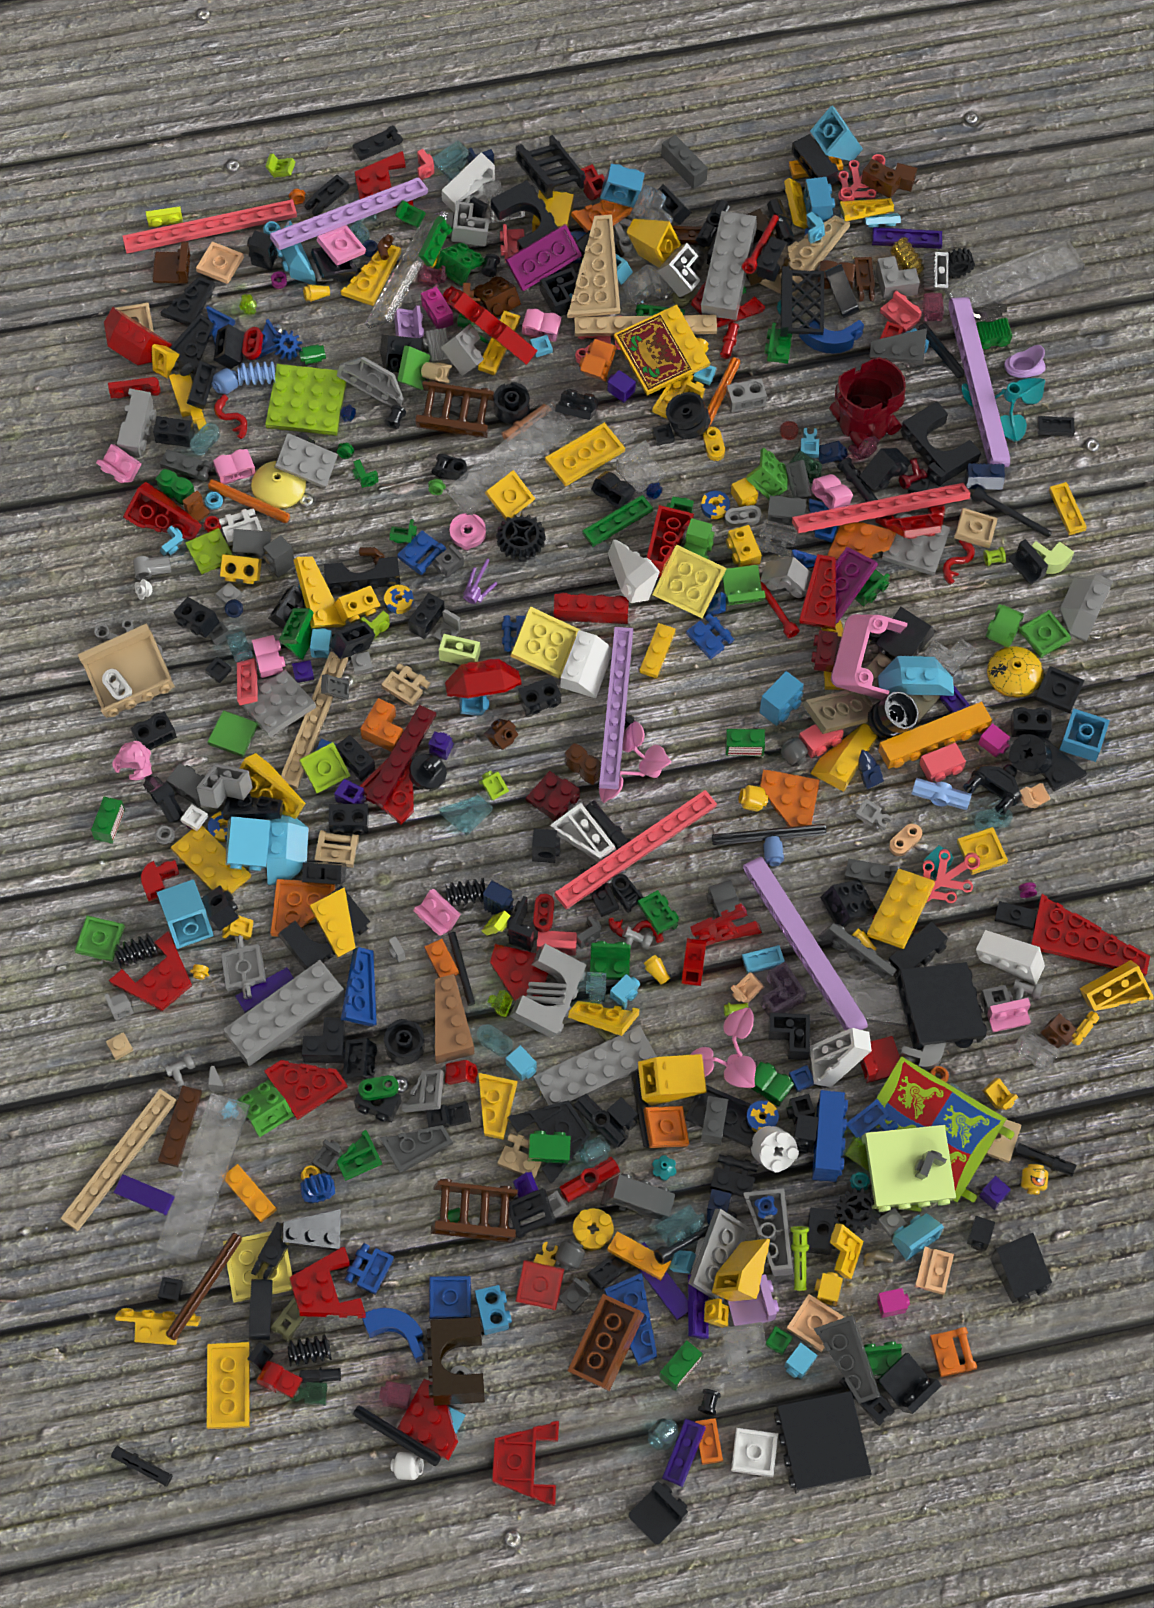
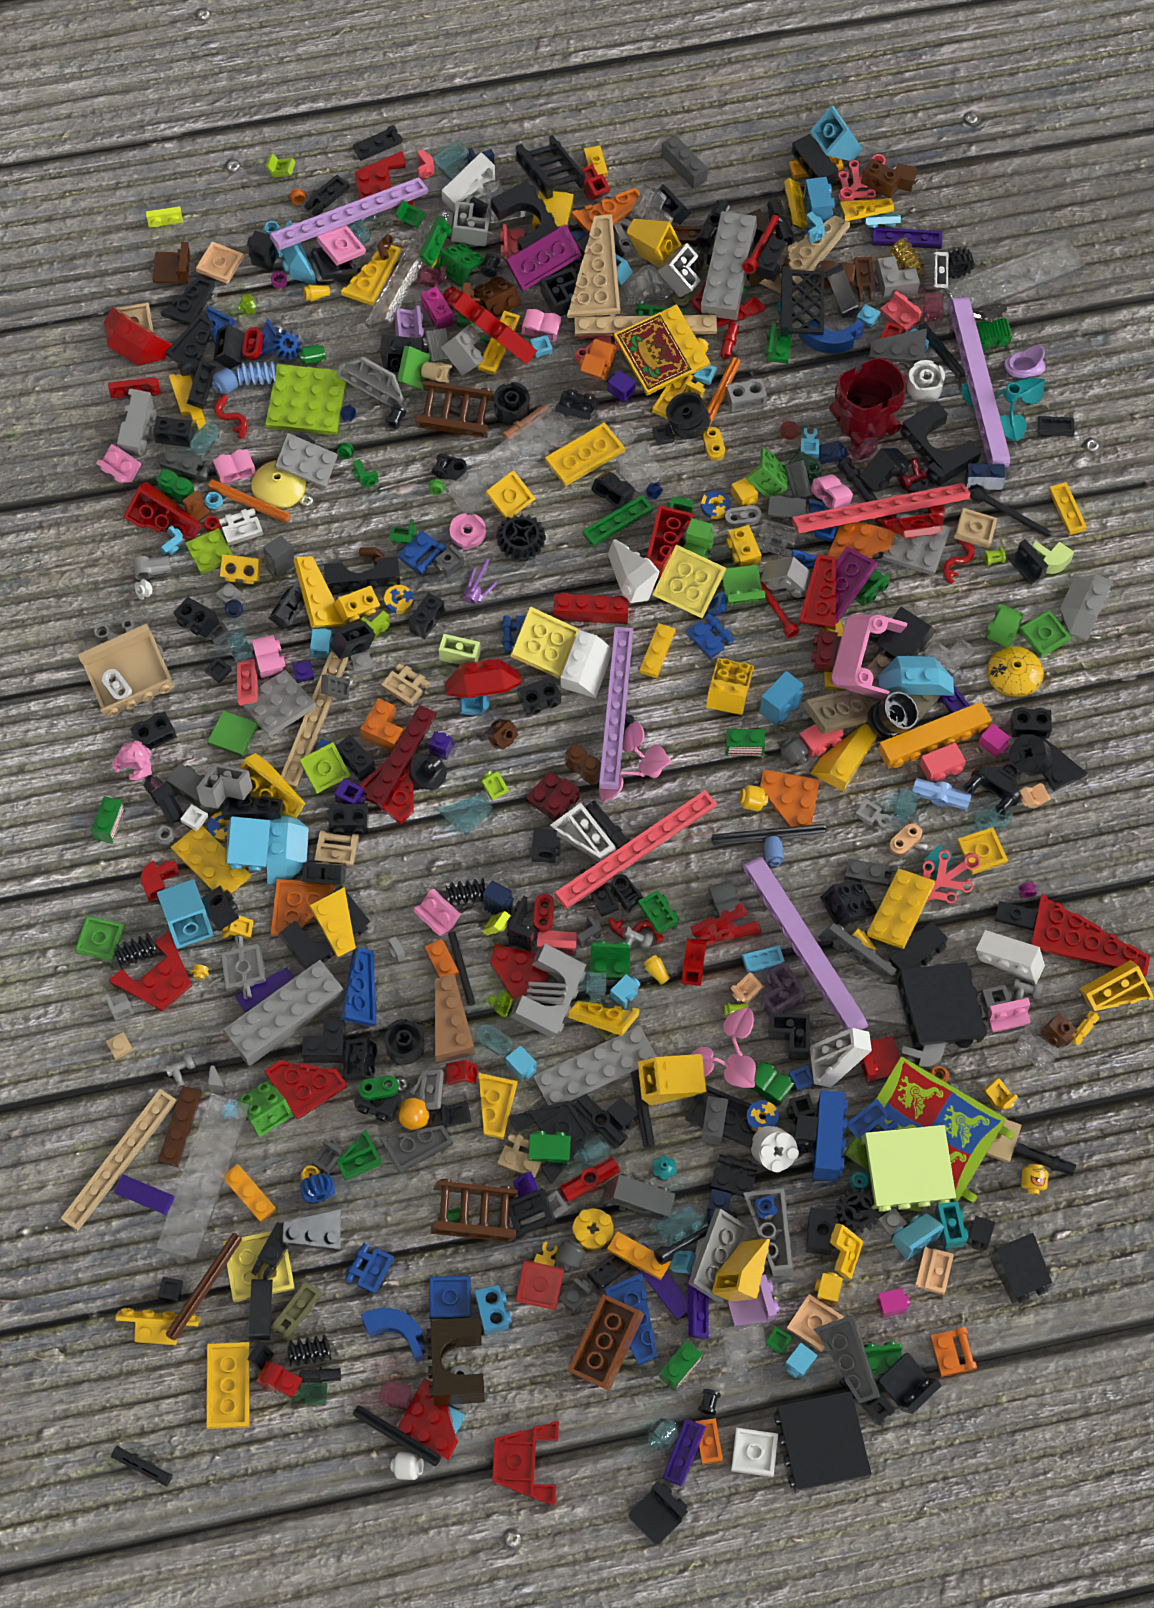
(163, 360): yellow slope -> none
(209, 226): coral plate -> none
(250, 542): dark grey brick -> none
(298, 632): green bracket -> none
(316, 1292): red wing -> none
(371, 248): dark blue plate -> none
(413, 1114): none -> light orange hair
(450, 622): light grey bracket -> none
(595, 156): none -> yellow plate
(622, 185): dark azure brick -> none
(666, 1126): orange plate -> none
(716, 1313): yellow bracket -> none
(729, 686): none -> yellow slope
(800, 1245): lime pin -> none
(868, 316): none -> medium azure plate
(869, 770): dark blue plate -> none
(876, 1255): dark tan arm -> none
(906, 804): none -> clear light blue brick
(924, 1165): dark grey bracket -> none
(925, 381): none -> white brick
(951, 1217): none -> teal brick
(994, 1192): dark purple brick -> none
(1059, 689): black plate -> none
(1084, 735): dark azure brick -> none

